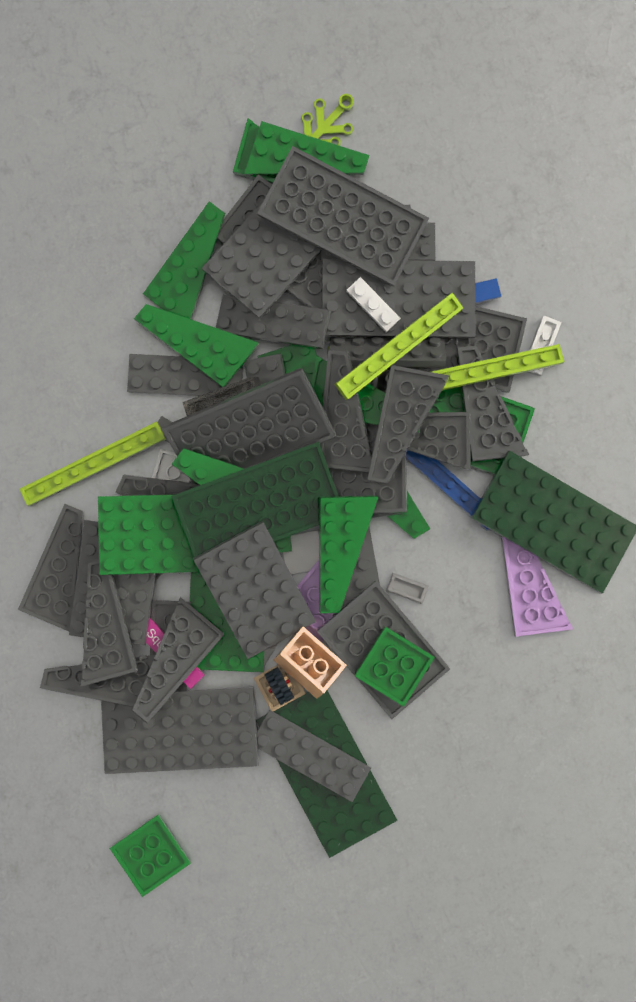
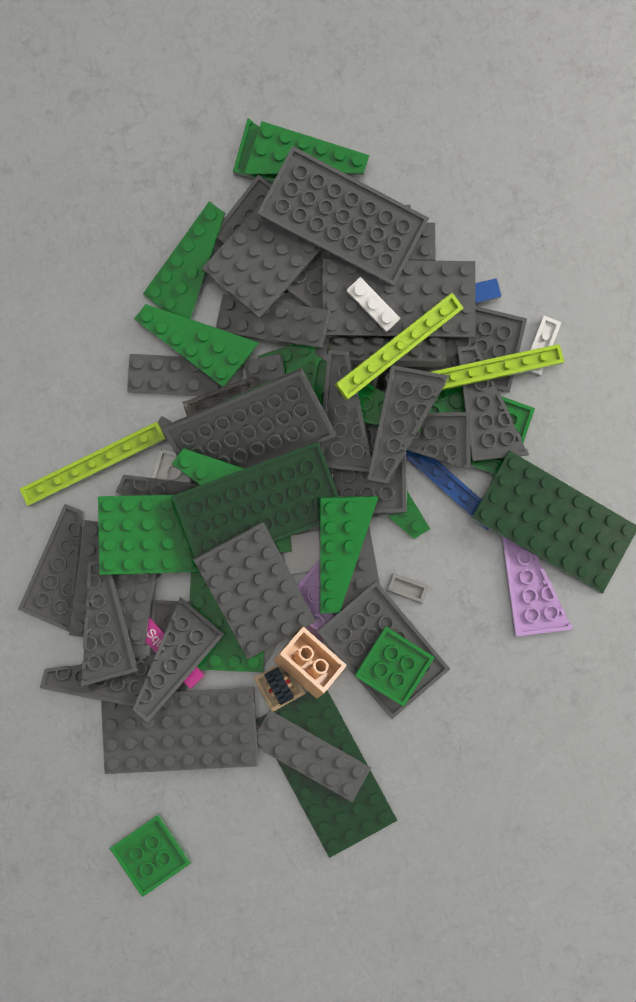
(325, 127): lime plant -> none

